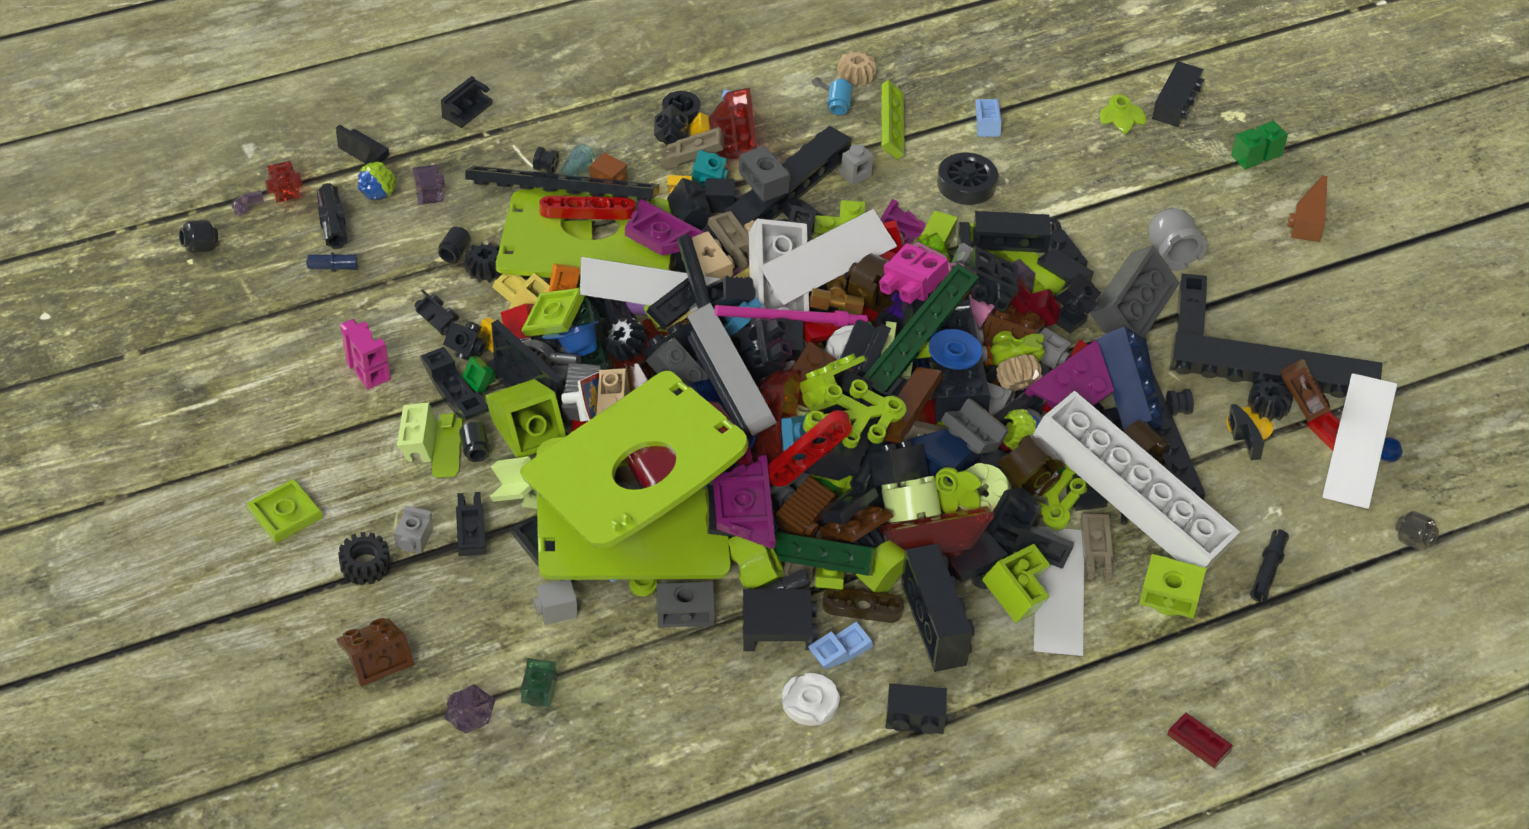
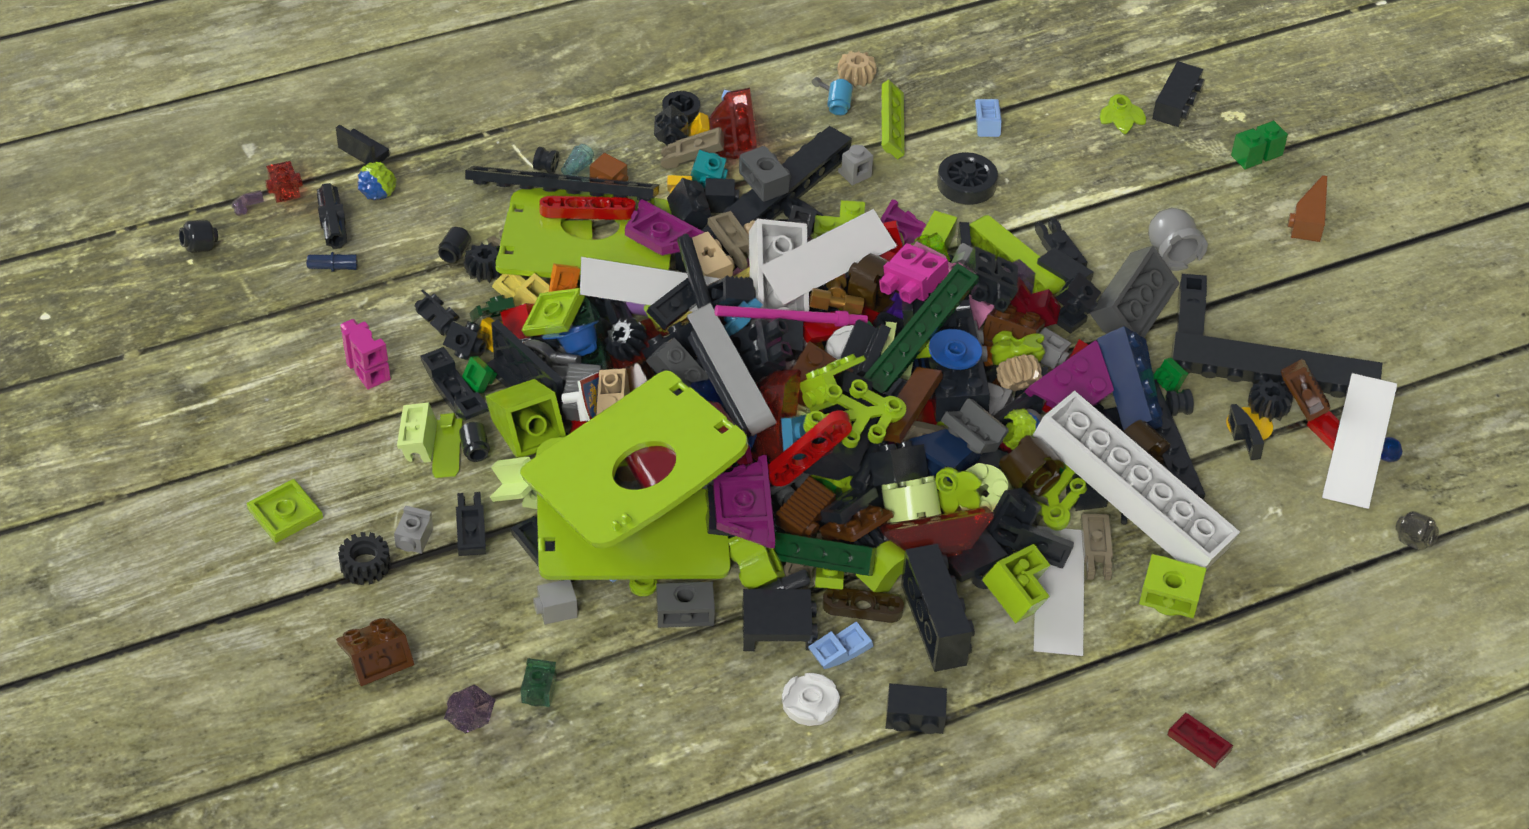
(428, 184): clear purple brick -> none
(465, 102): black hinge -> none
(492, 308): none -> dark green plate
(1011, 231): black brick -> none
(1170, 375): none -> green tile
(1272, 557): black pin -> none

